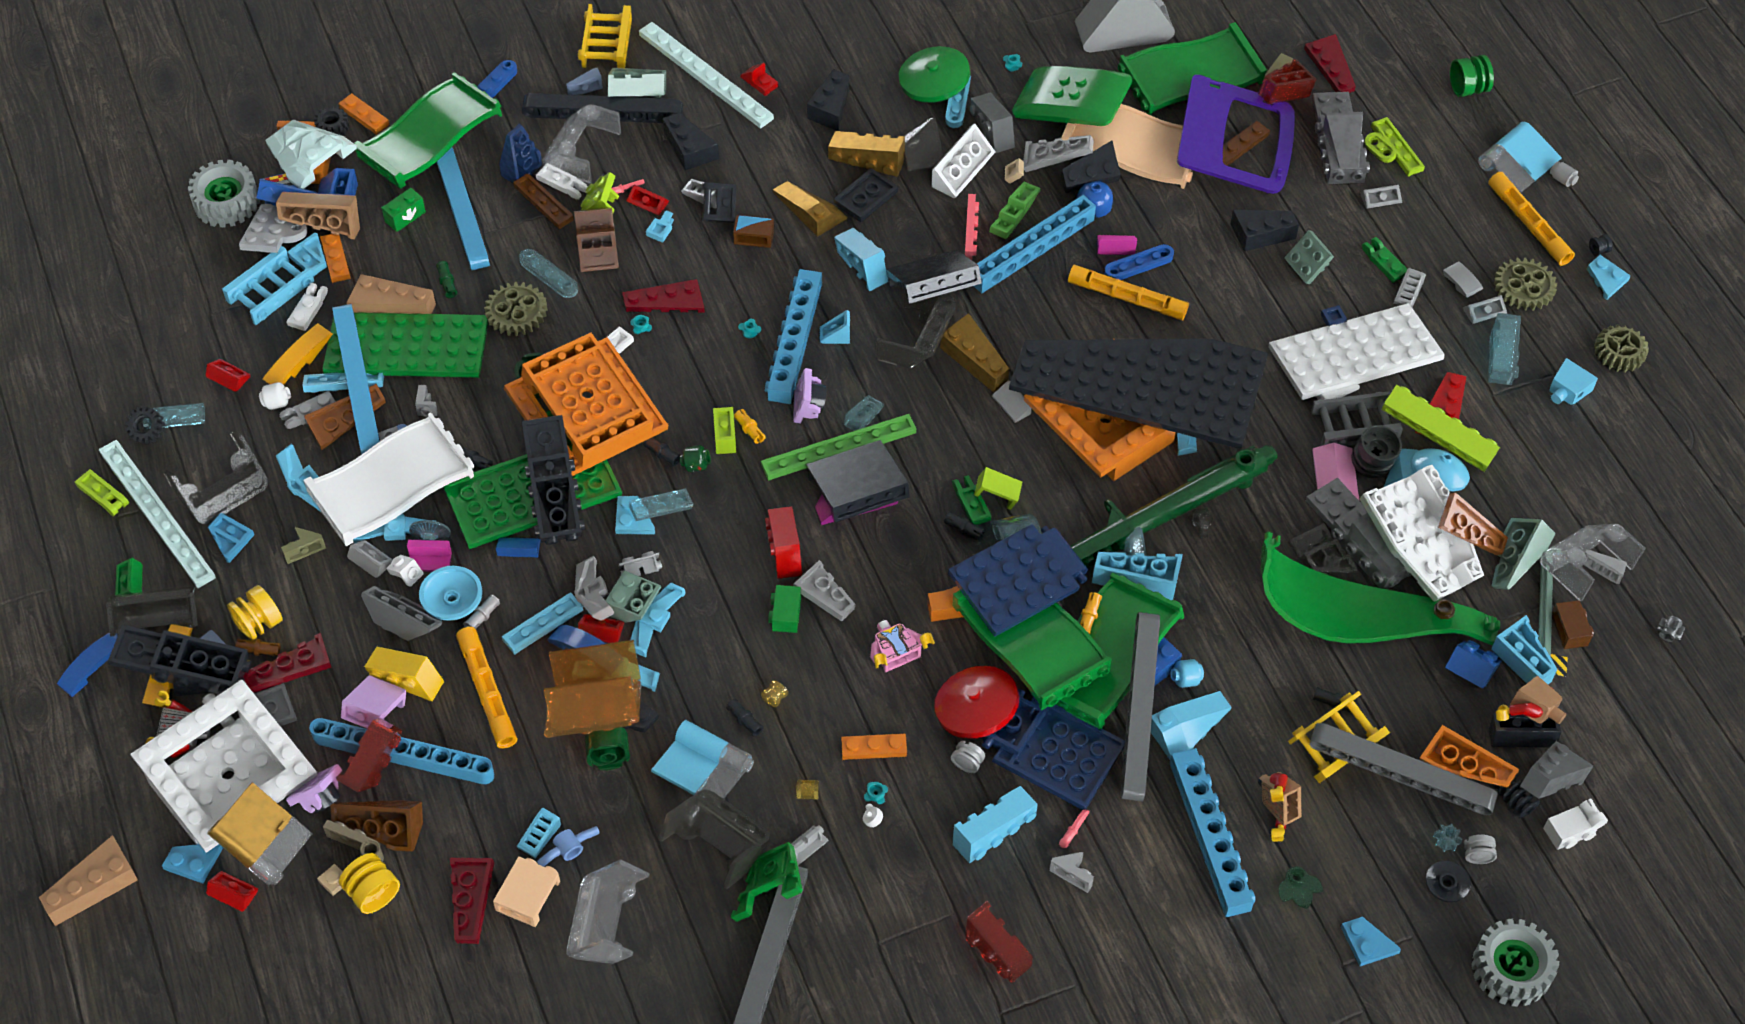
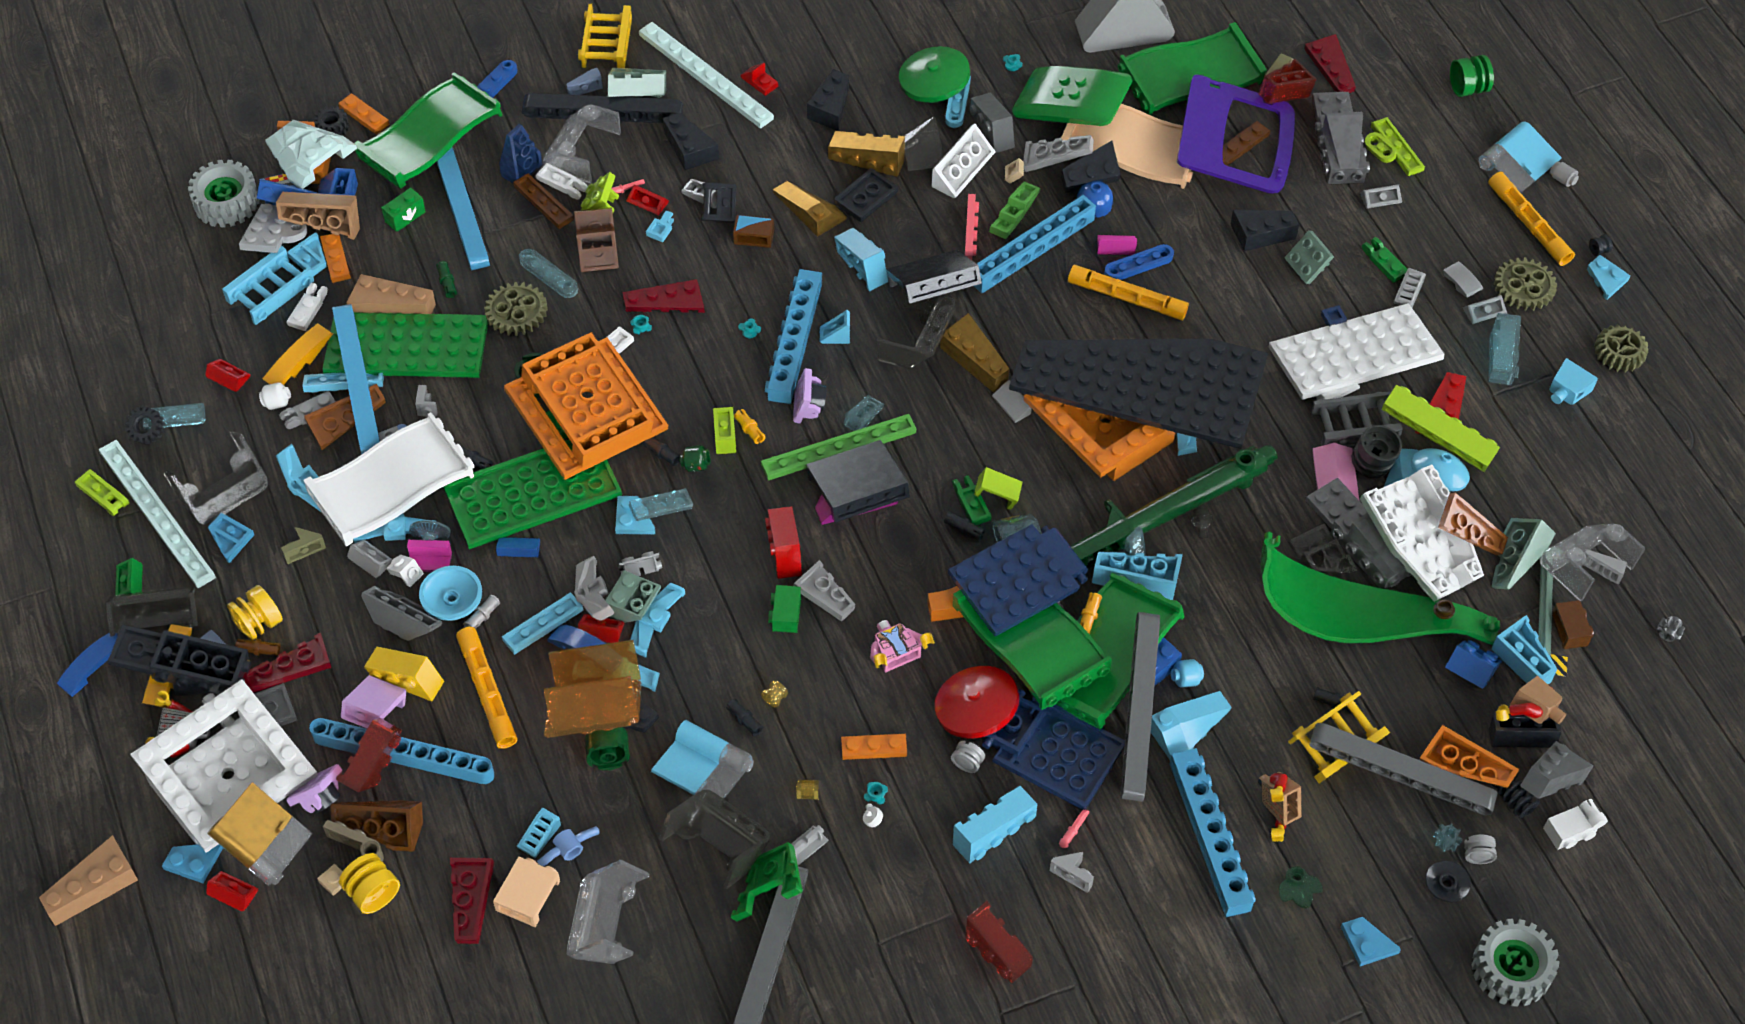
(552, 481): black wedge -> none

